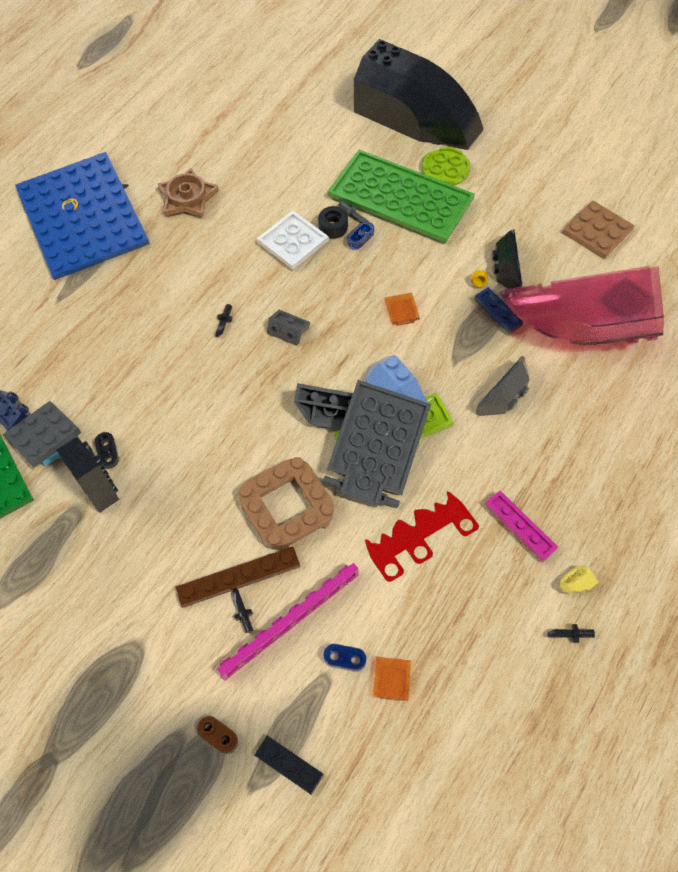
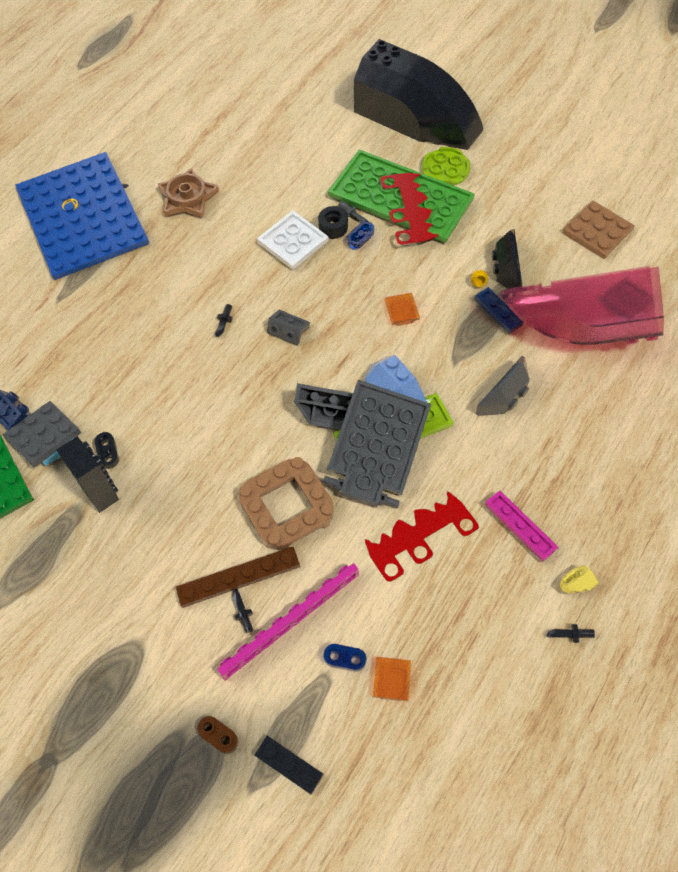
(412, 212): none -> red piece

